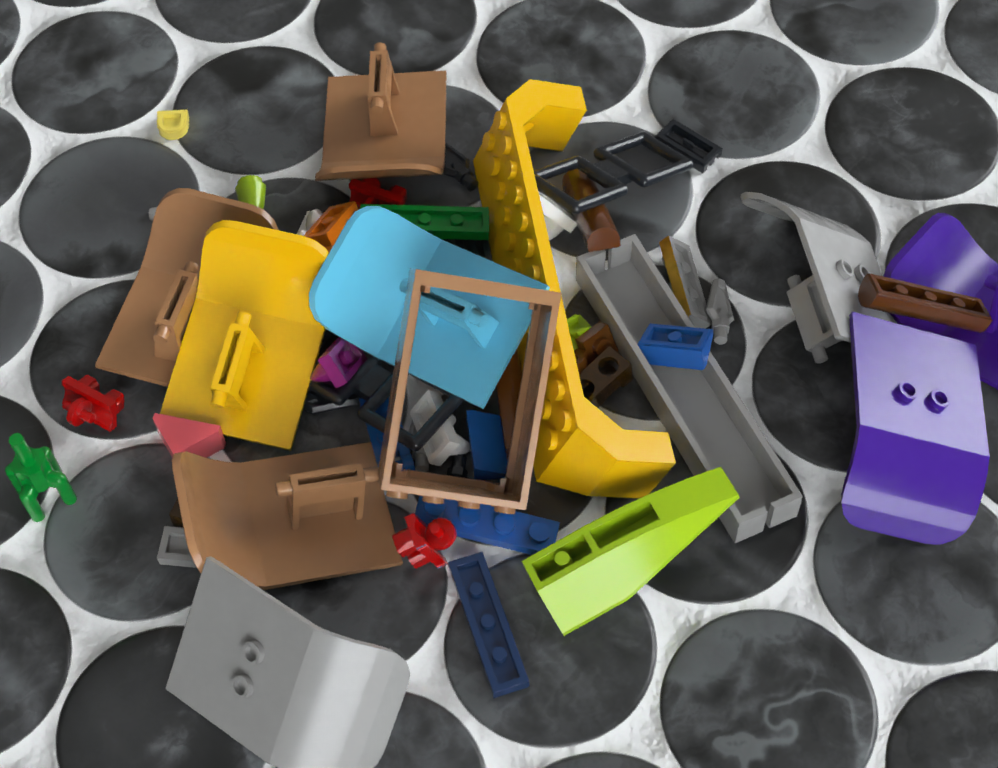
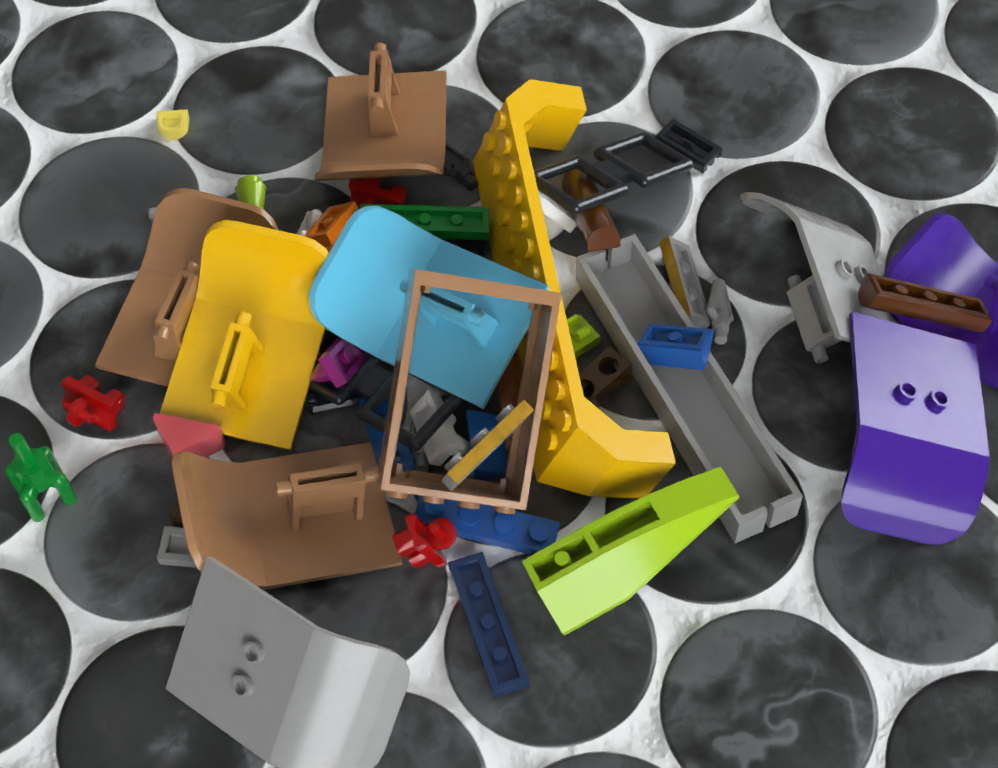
(485, 443): none -> pearl gold plate
(592, 344): reddish brown plate -> none

